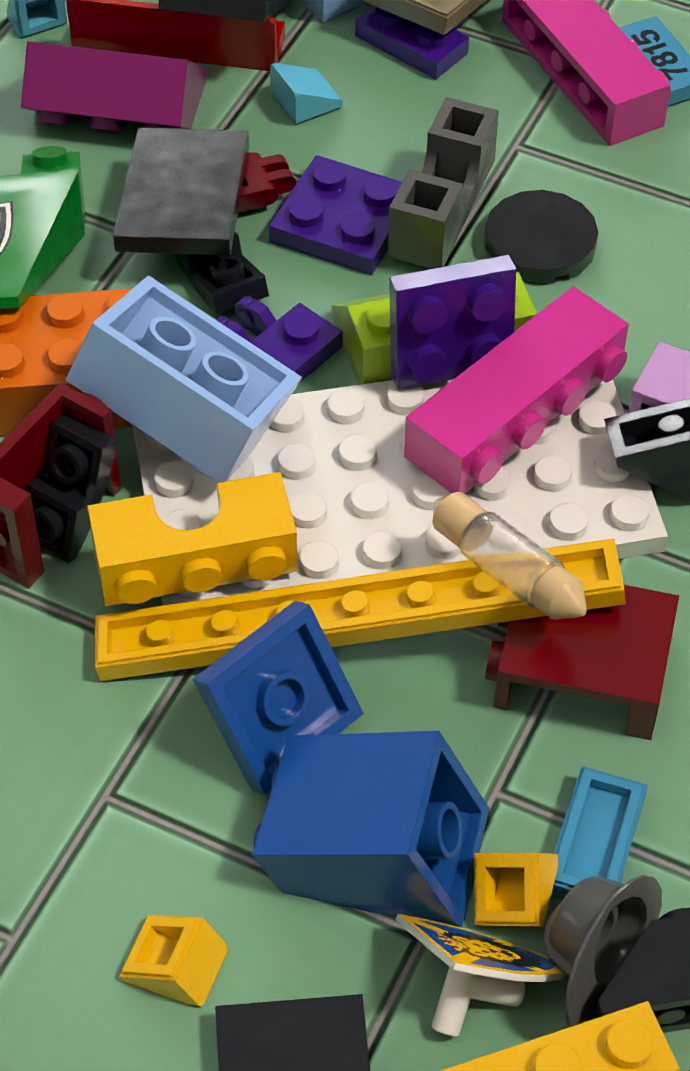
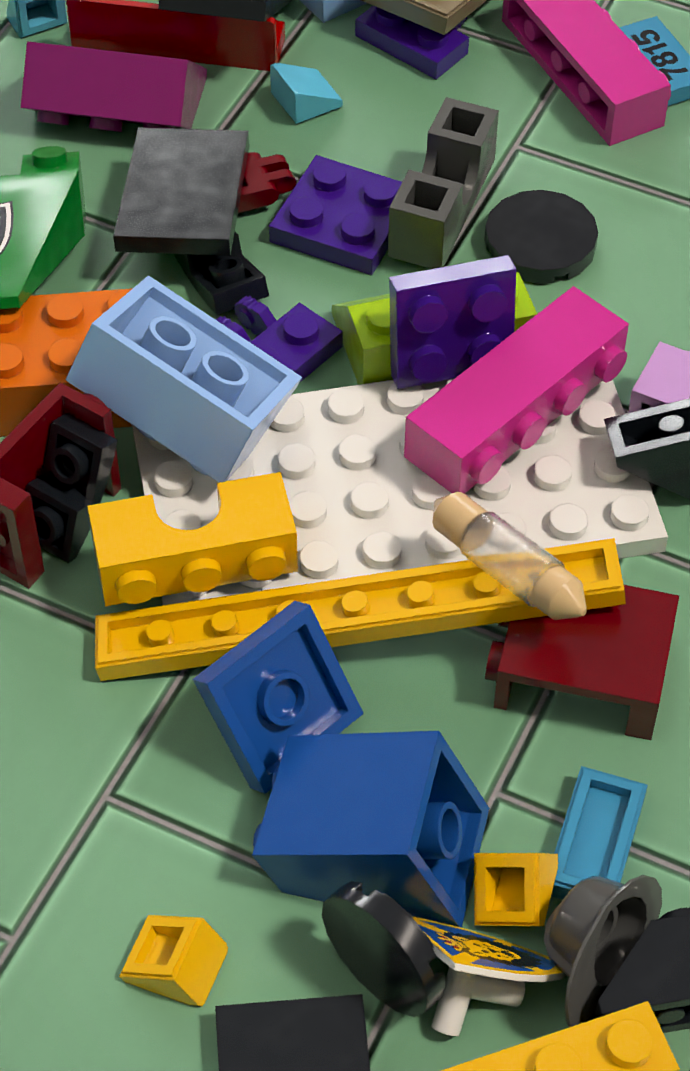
(383, 948): none -> black tile

